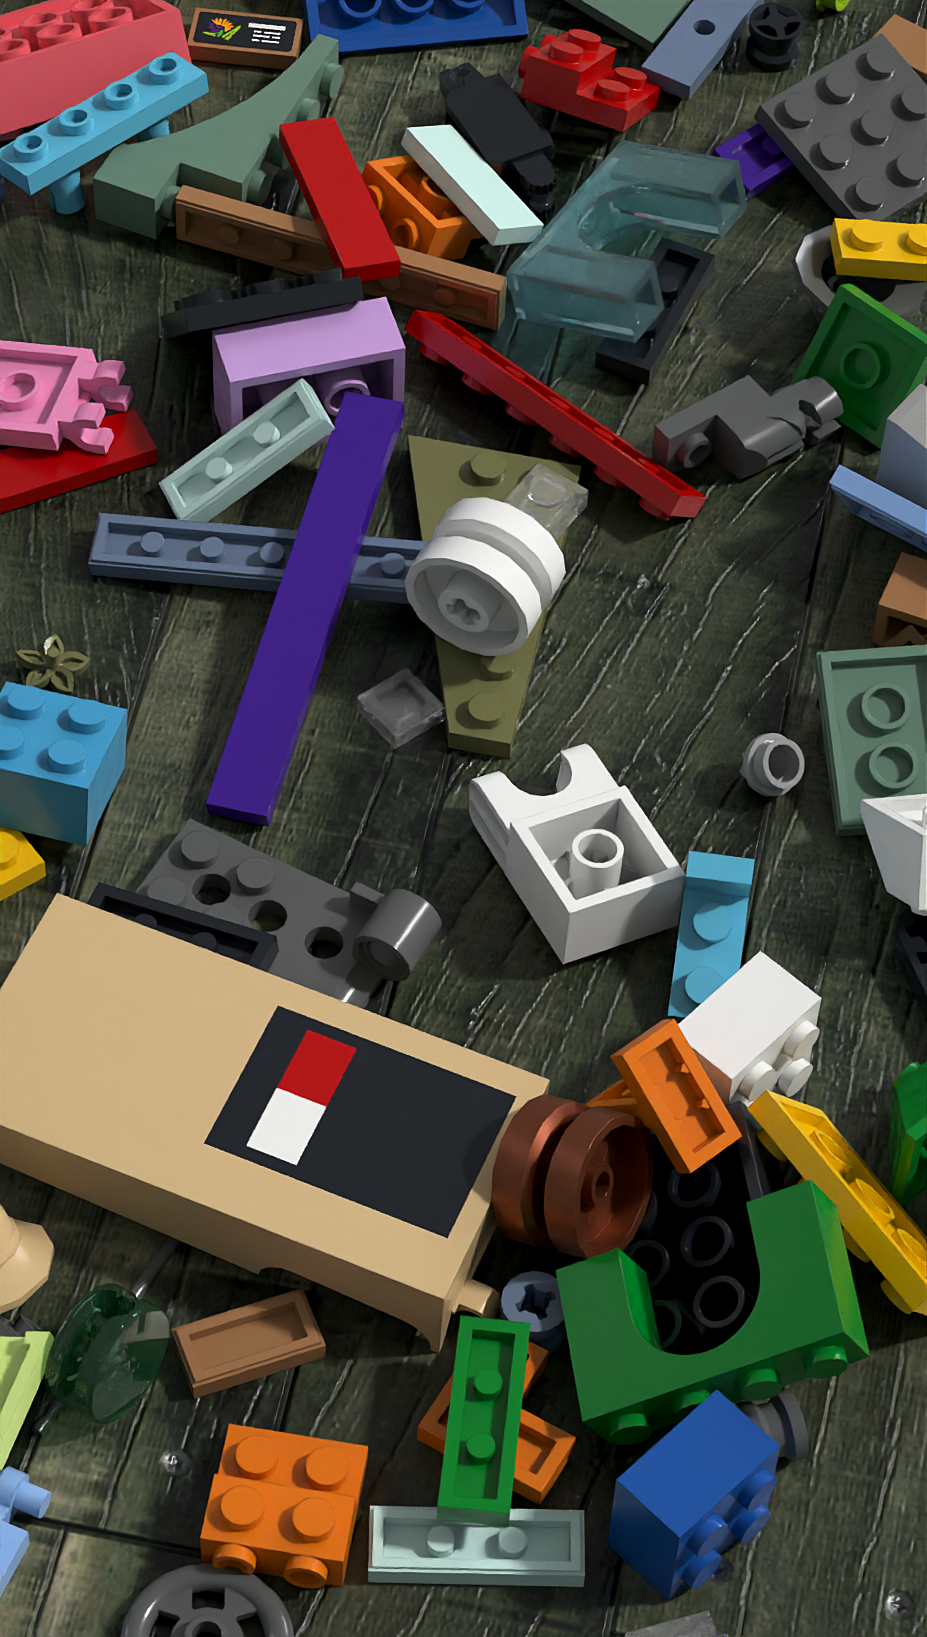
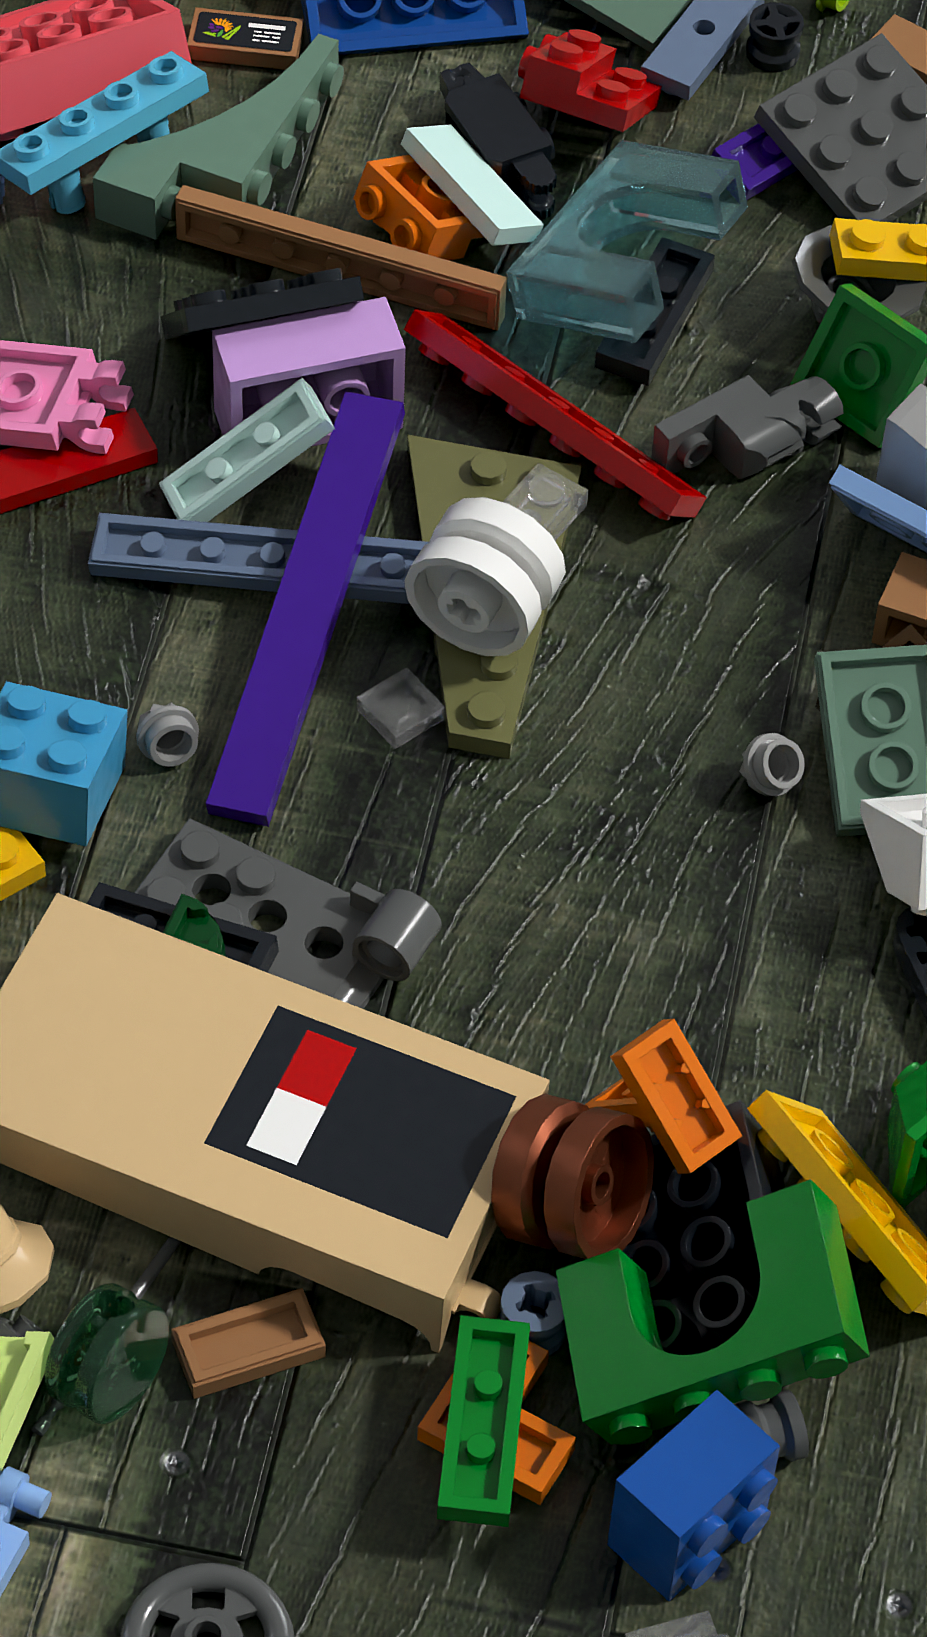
(53, 666): olive plant -> none
(167, 734): none -> light grey plate
(195, 925): none -> dark green tile
(284, 1506): orange plate -> none
(339, 199): red tile -> none
(534, 1550): light aqua tile -> none
(580, 856): white brick -> none
(709, 928): medium azure bracket -> none
(755, 1032): white brick -> none

